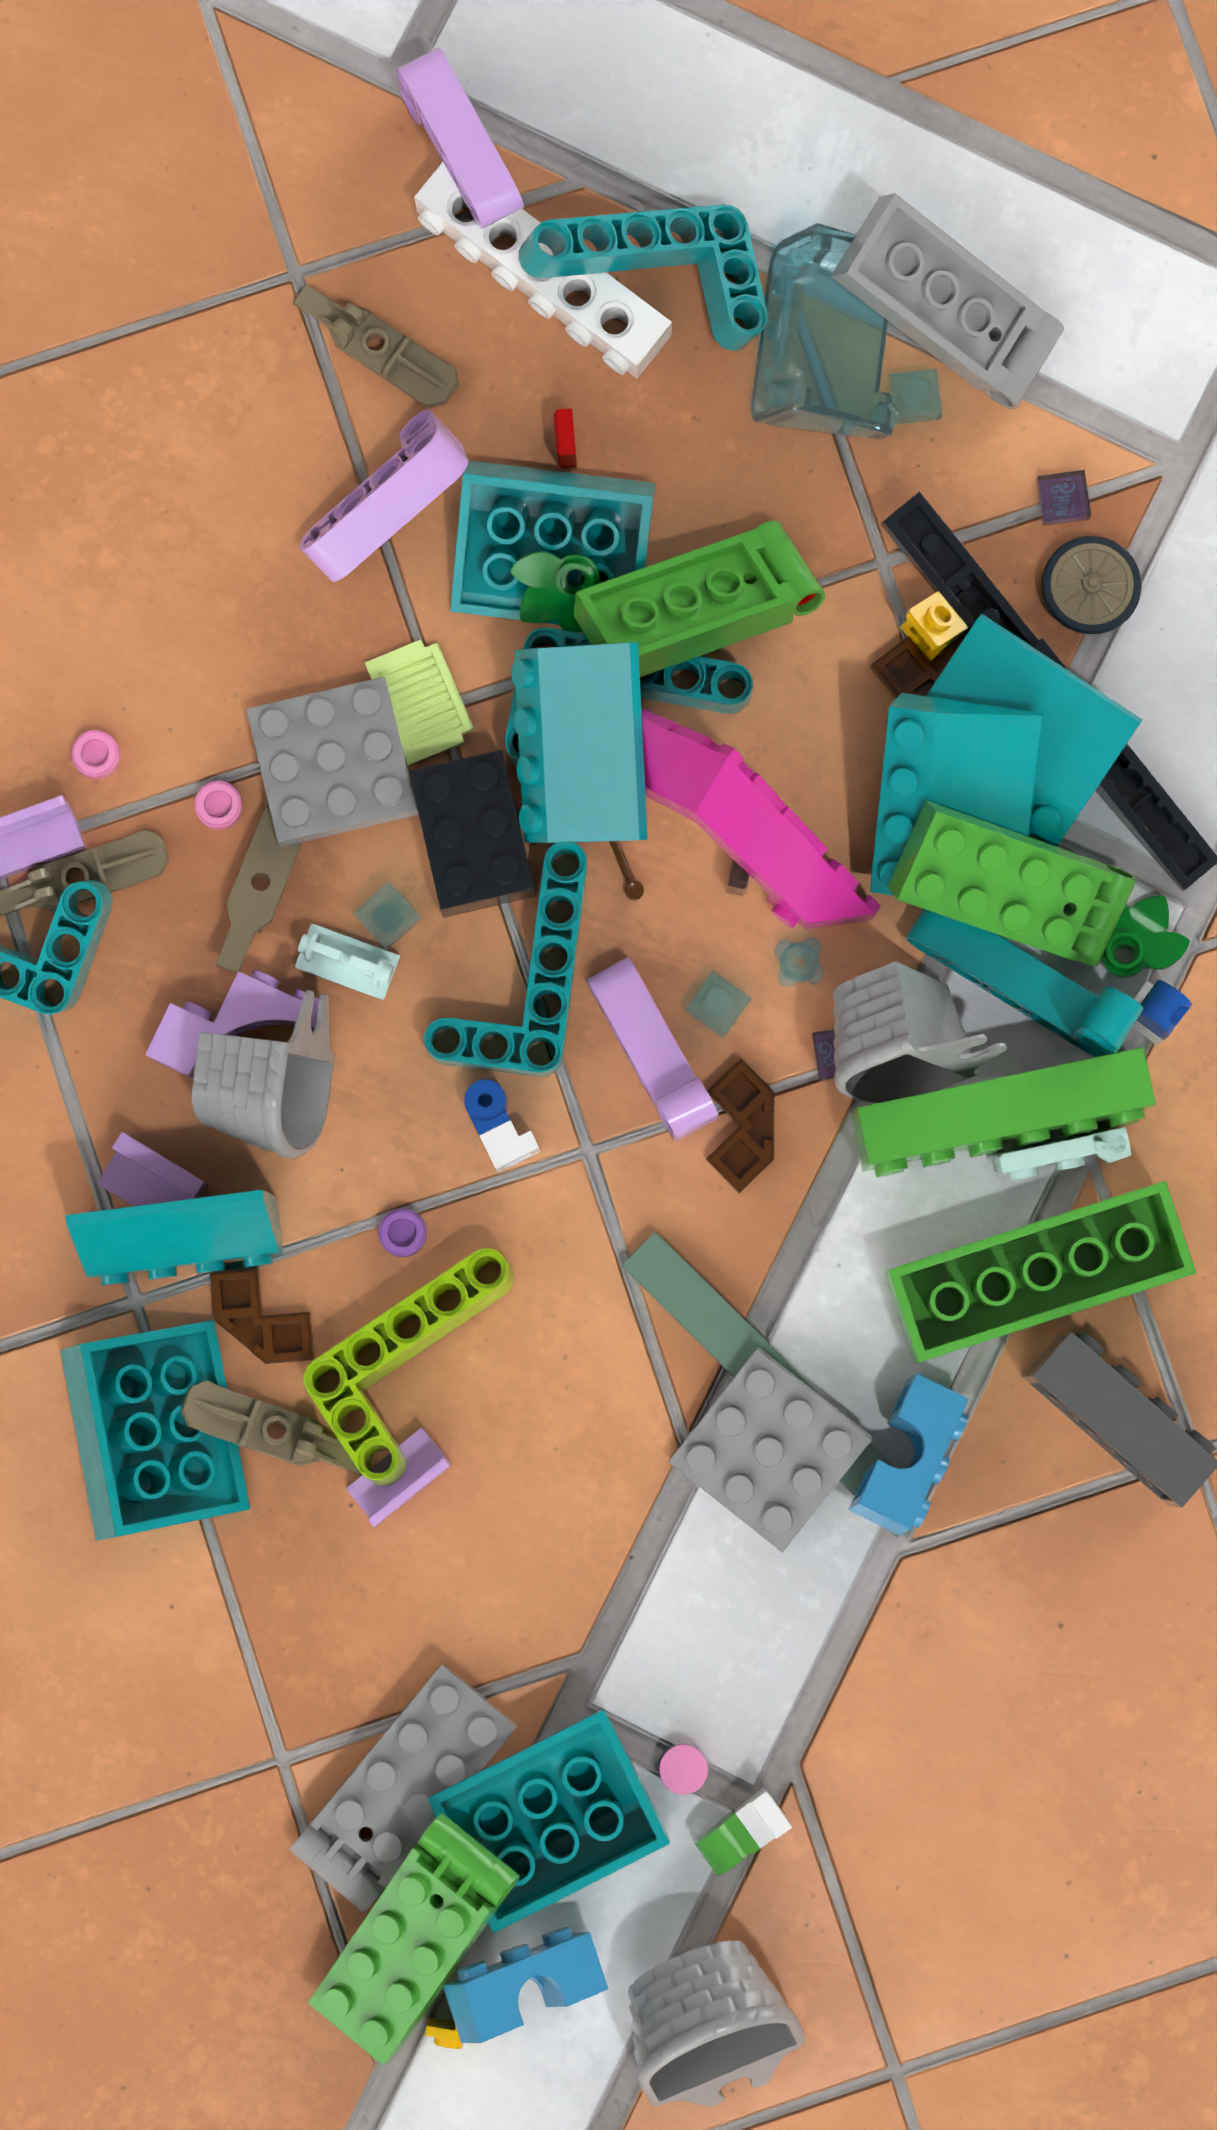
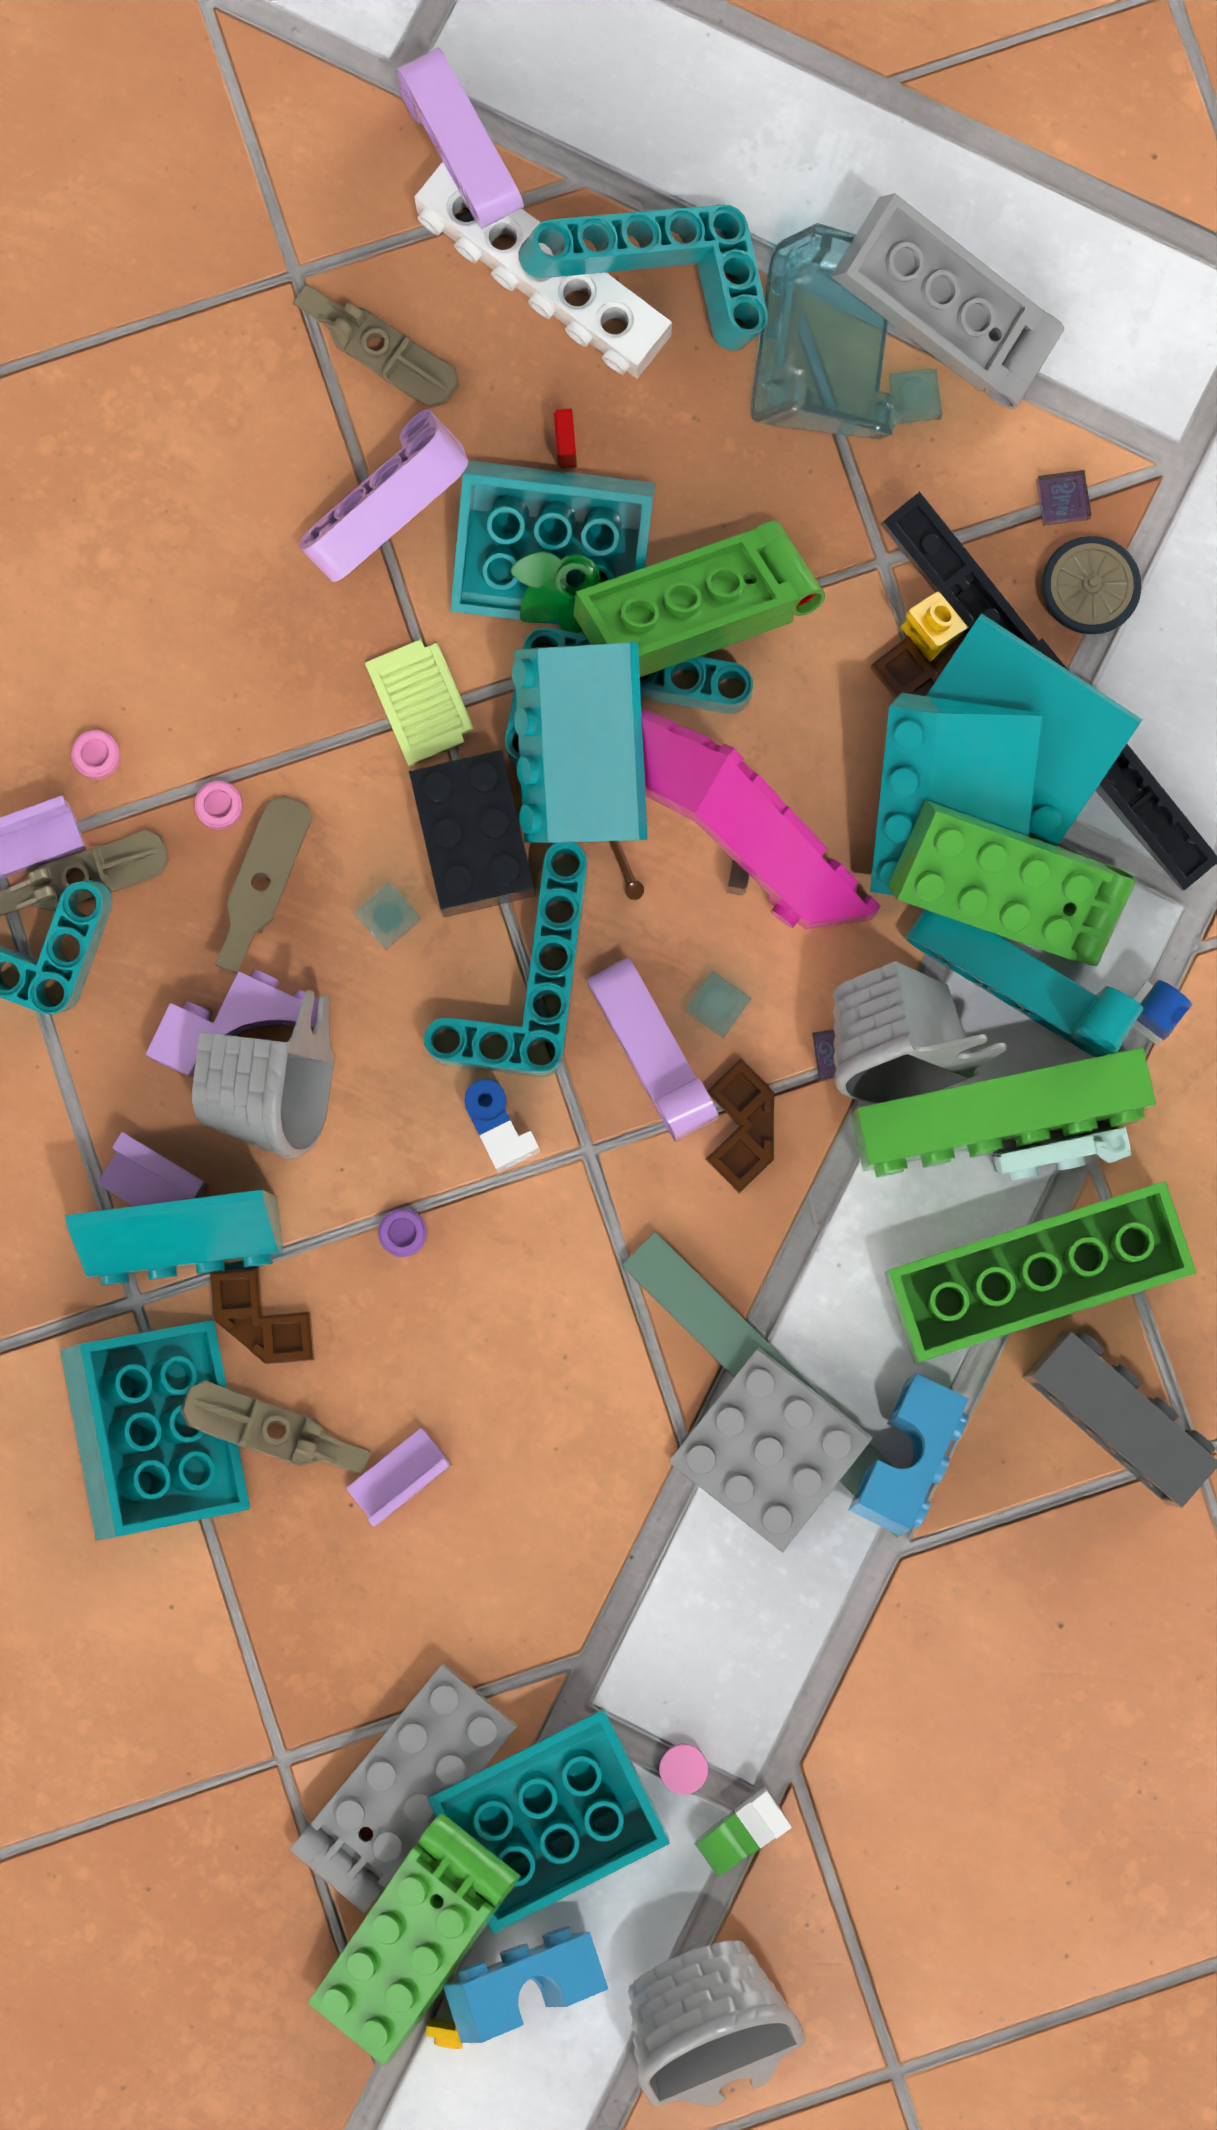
(332, 762): light grey plate -> none
(346, 961): light aqua hinge -> none
(394, 1353): lime beam -> none
(790, 972): clear light blue plate -> none
(1146, 935): green plate -> none

